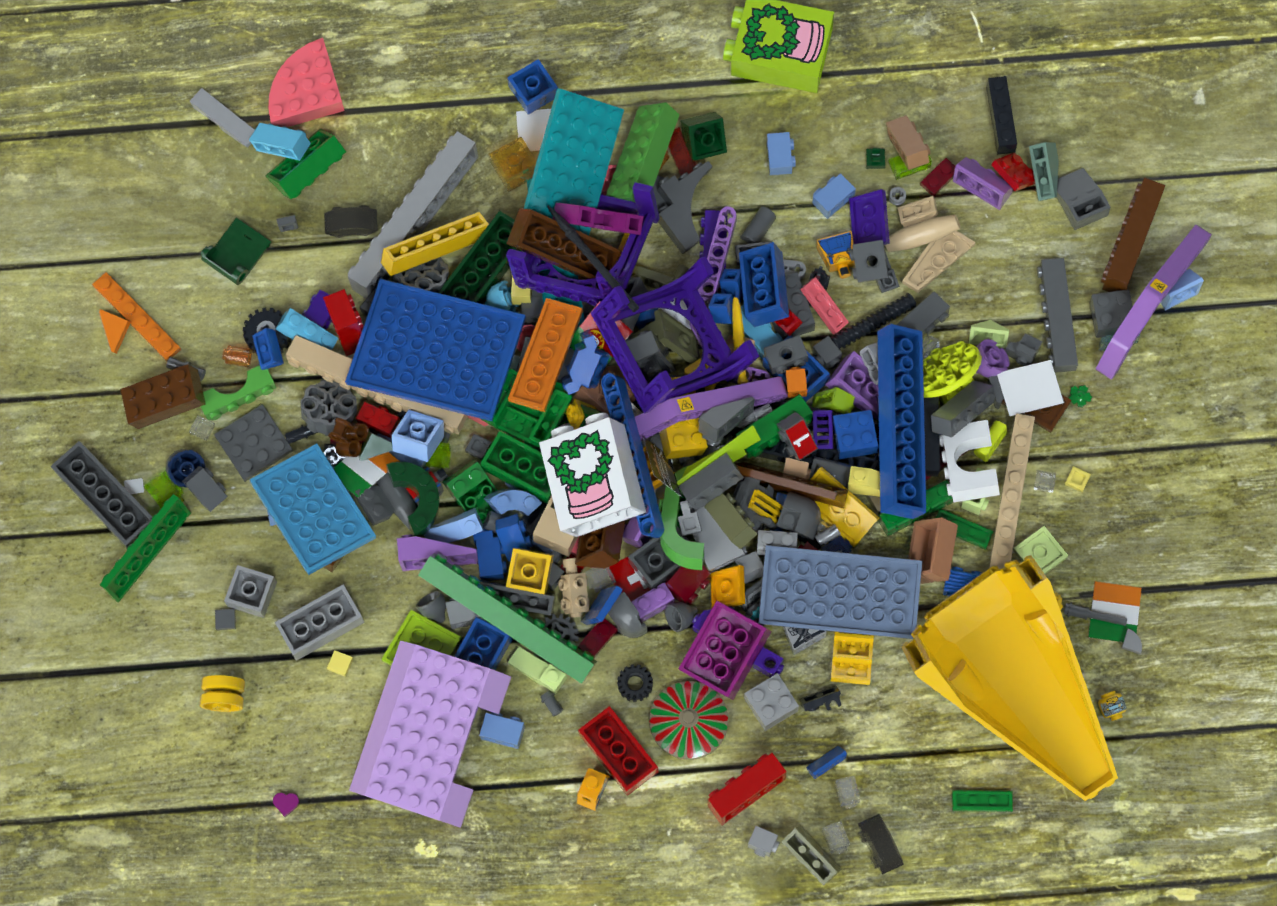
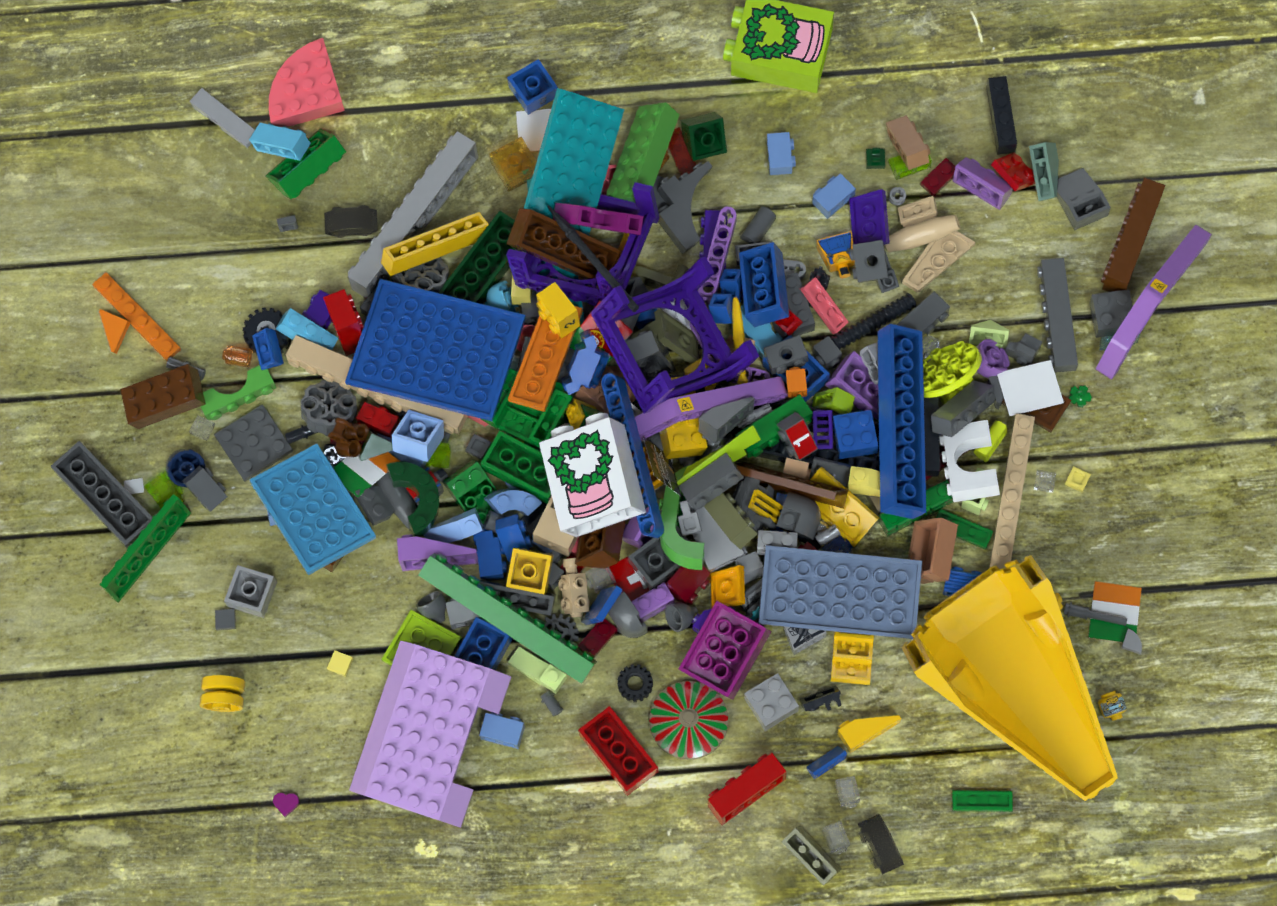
(234, 253): dark green door -> none
(319, 622): light grey brick -> none
(557, 310): none -> yellow brick
(592, 789): light orange torso -> none
(763, 842): light grey brick -> none
(765, 655): dark purple brick -> none
(861, 731): none -> yellow slope
(1043, 549): yellowish green plate -> none
(1184, 289): light blue slope -> none

